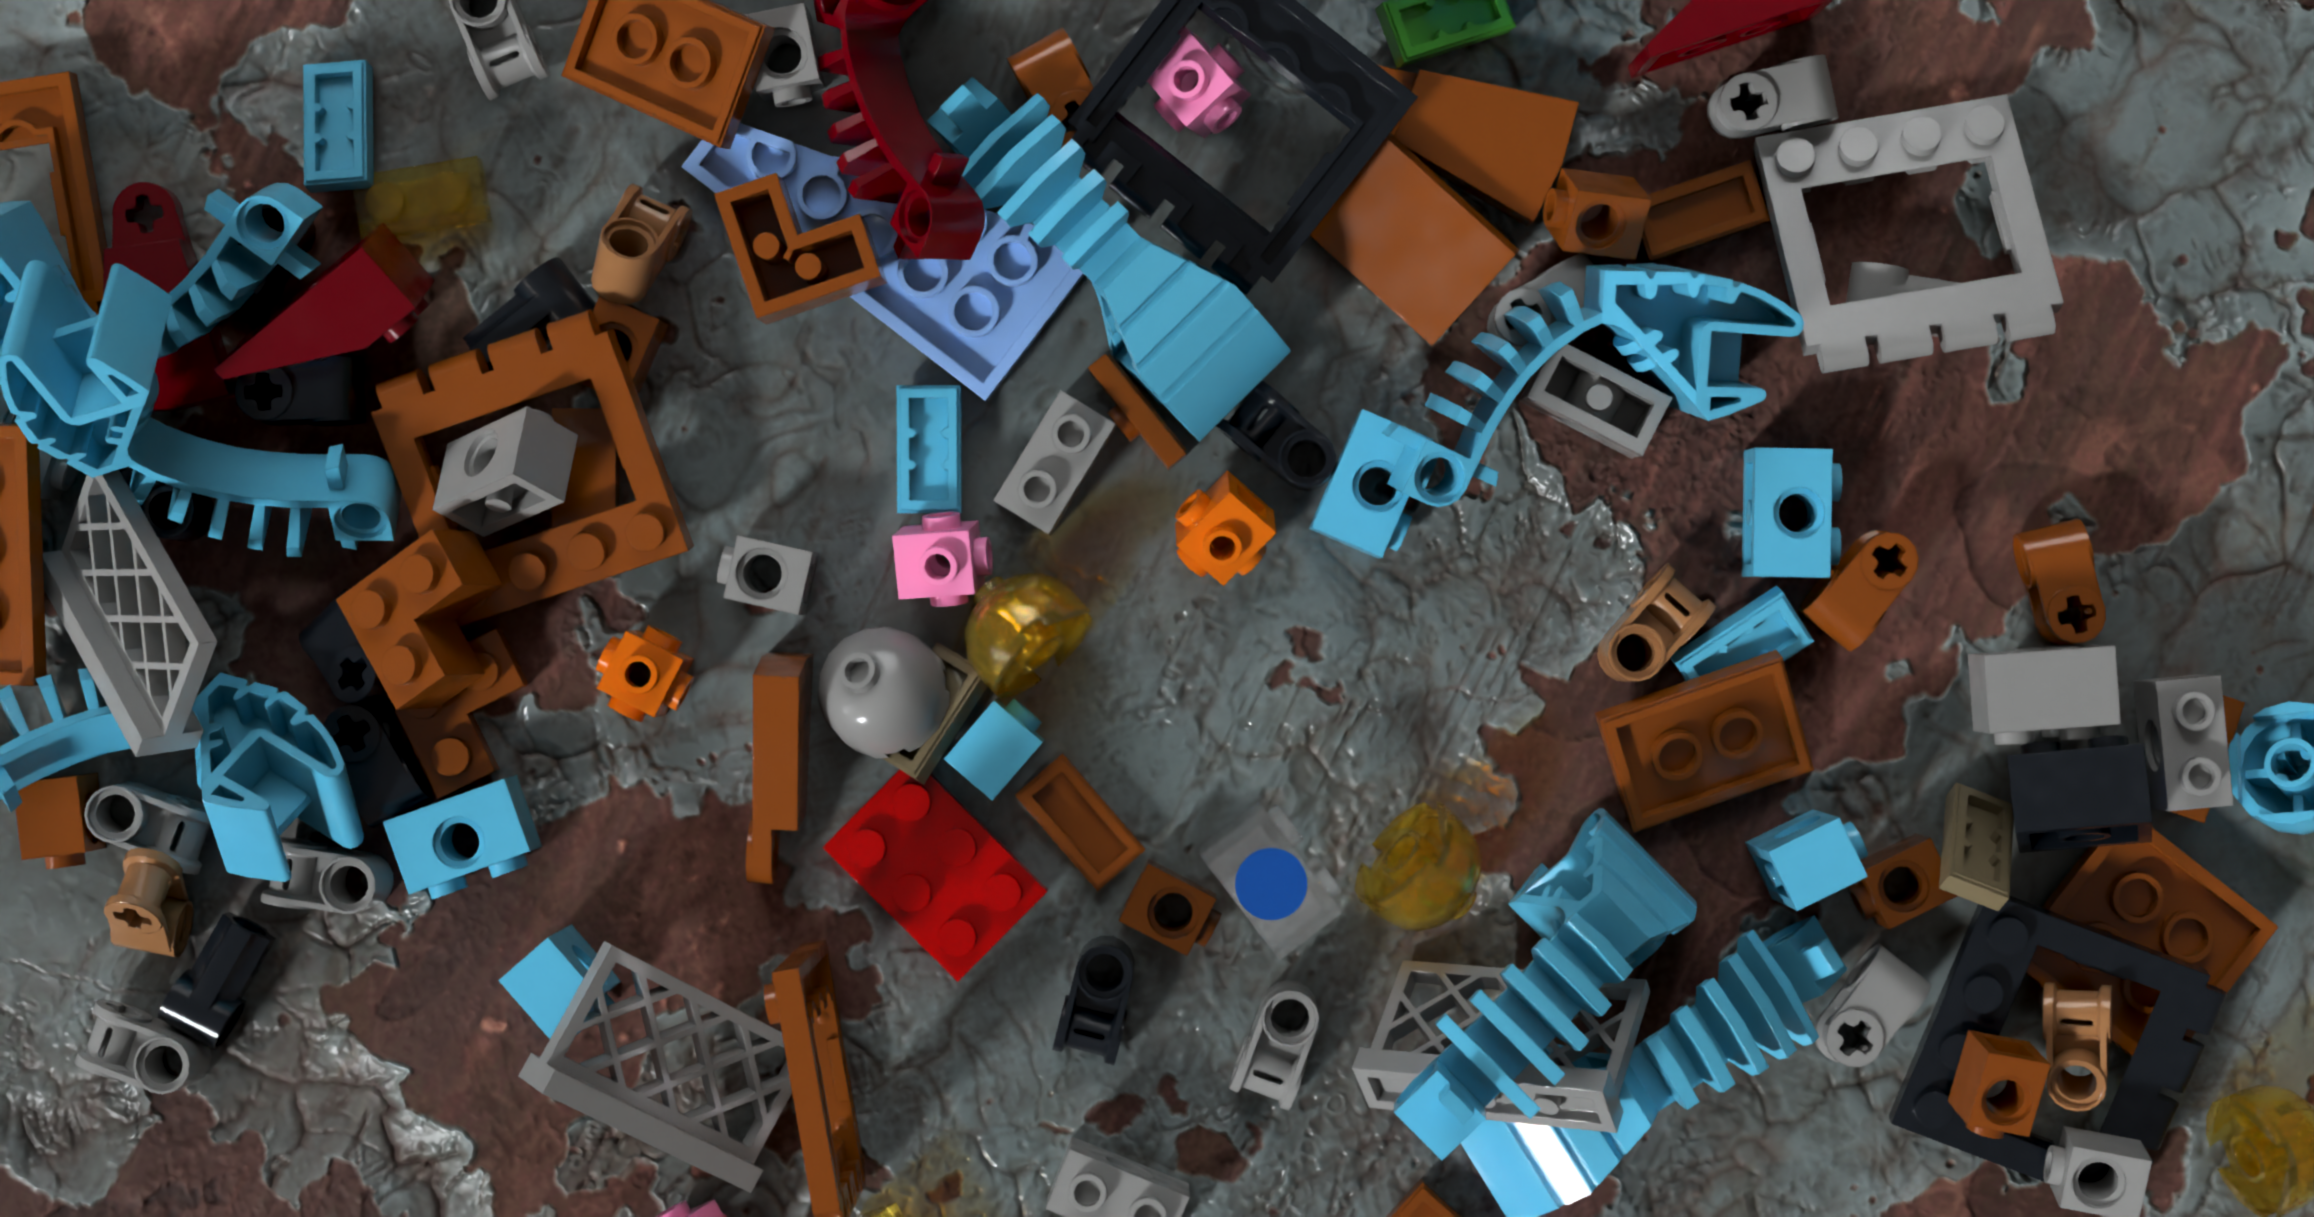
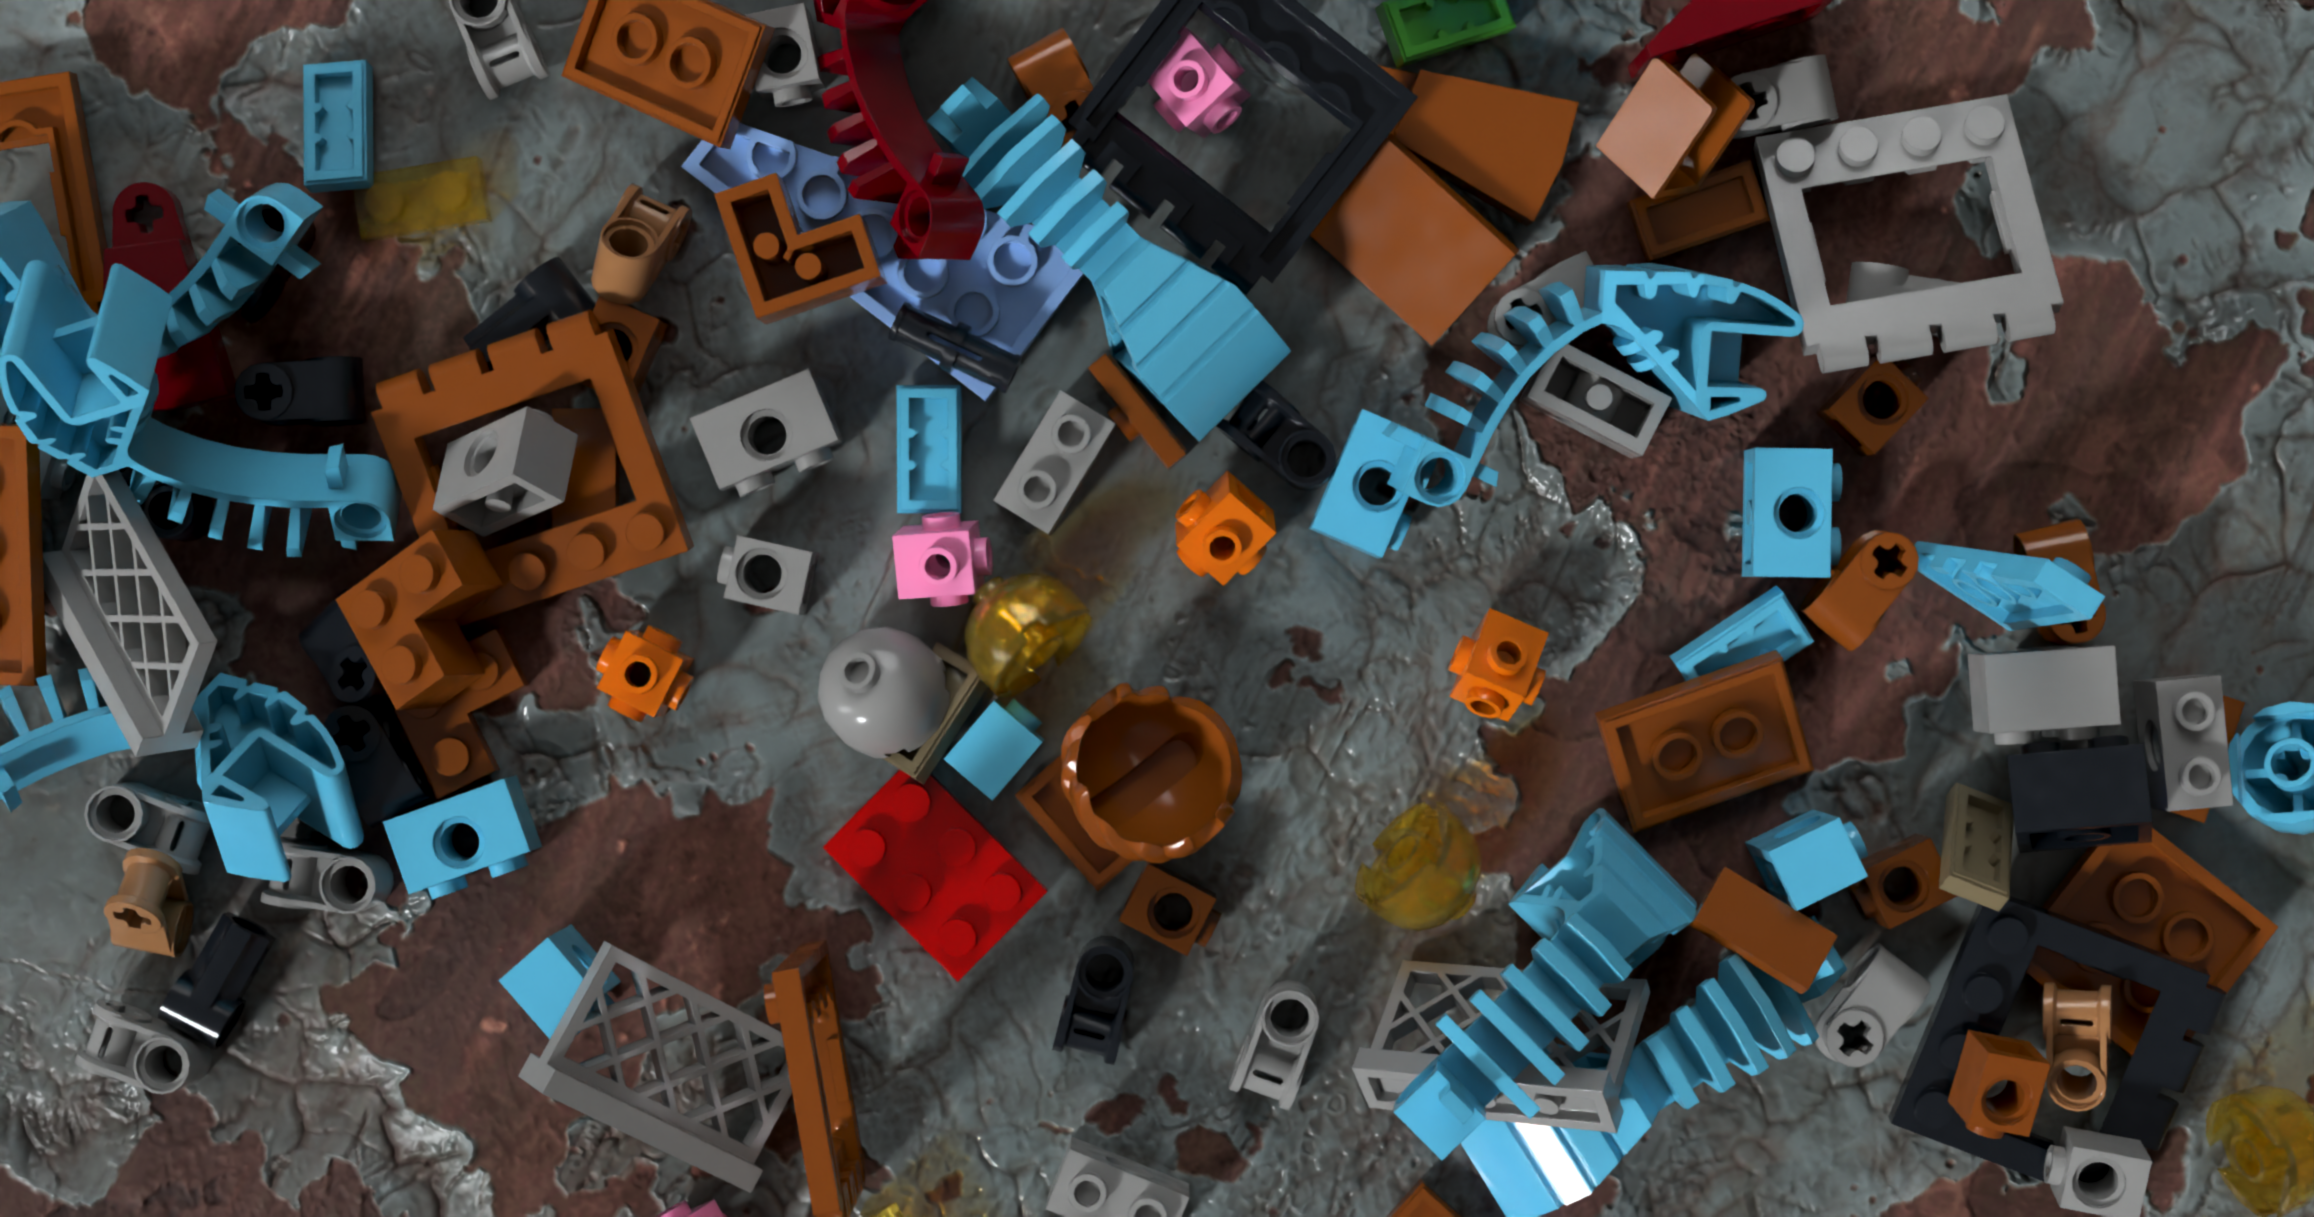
(54, 820): dark orange brick -> none
(345, 309): dark red slope -> none
(729, 432): none -> light grey brick
(779, 757): dark orange piece -> none
(914, 327): none -> black pin
(1150, 773): none -> dark orange piece
(1270, 878): clear brick -> none
(1498, 666): none -> orange brick
(1616, 228): dark orange brick -> none
(1662, 619): medium nougat piece -> none
(1675, 125): none -> piece
(1763, 930): none -> dark orange tile
(1852, 422): none -> reddish brown brick
(2011, 587): none -> medium azure wing

